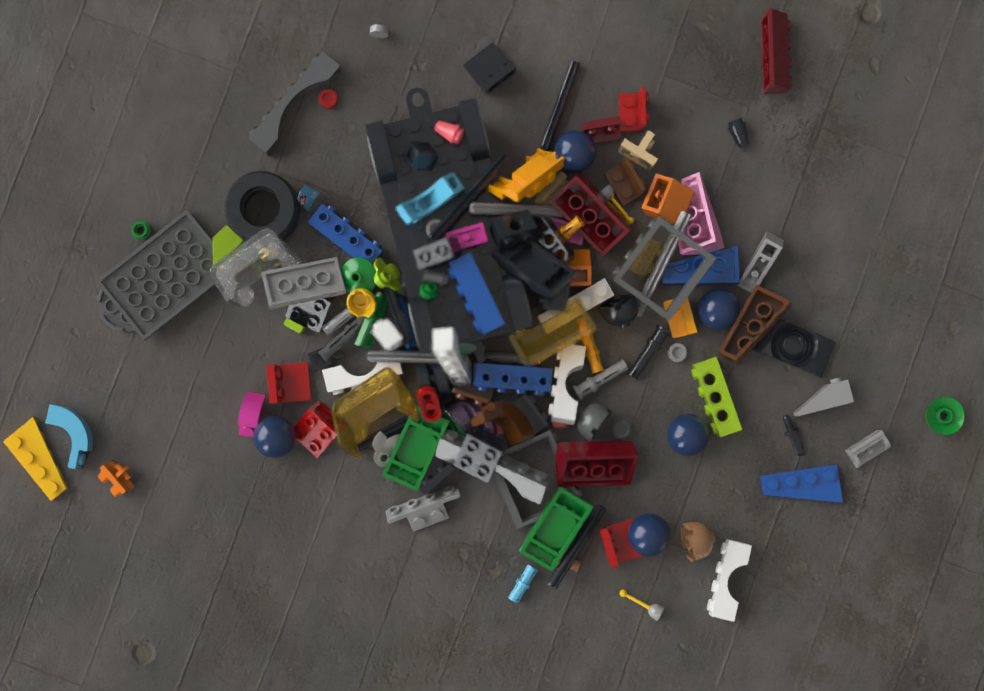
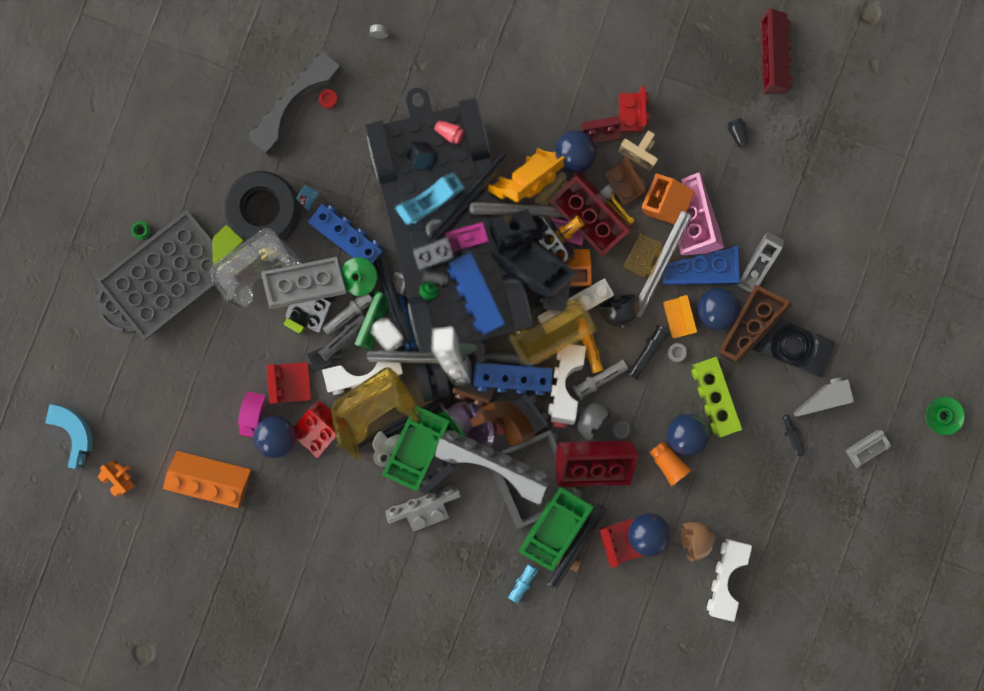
(34, 455): yellow wing -> none
(207, 479): none -> orange slope
(361, 302): yellow hair -> none
(386, 275): lime plate -> none
(429, 402): red plate -> none
(480, 453): bracket -> none
(489, 68): black bracket -> none
(559, 105): black axle -> none
(631, 255): dark grey window -> none
(654, 610): hinge -> none
(669, 463): none -> orange plant
(810, 483): blue wing -> none

